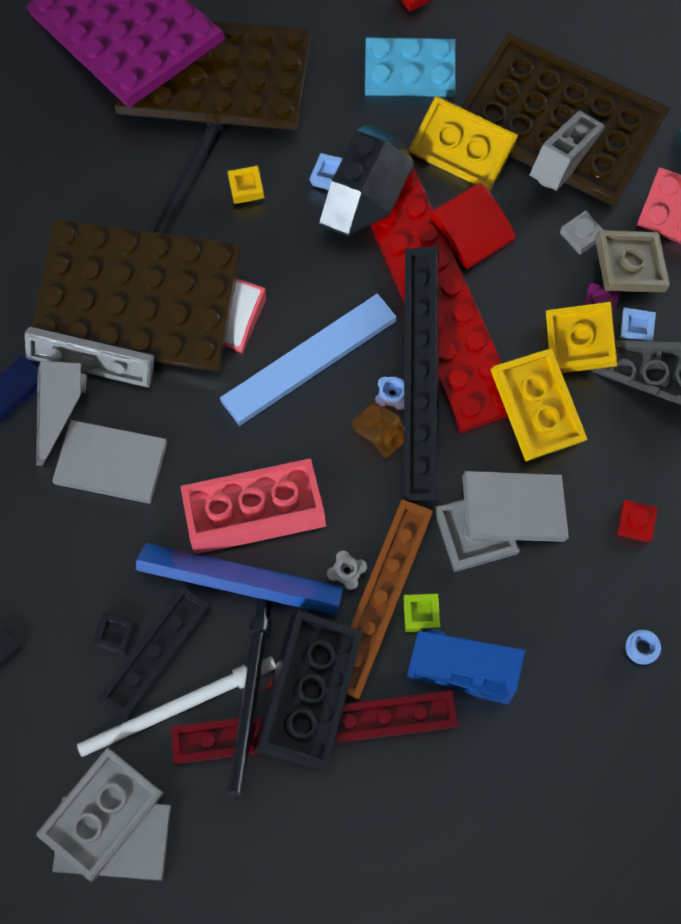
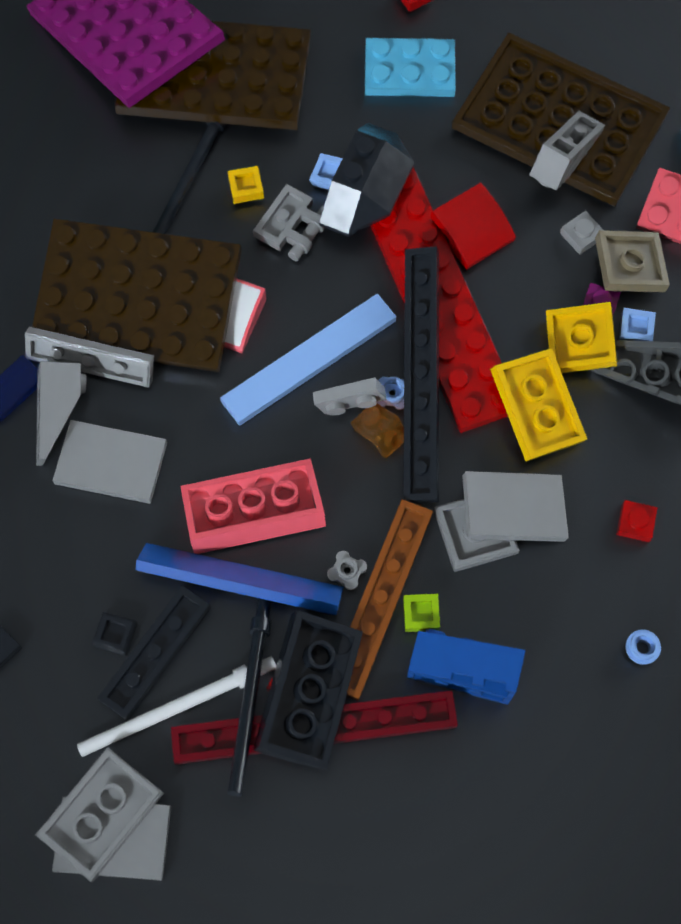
(282, 219): none -> light grey plate
(356, 394): none -> light grey plate
(462, 143): yellow tile -> none

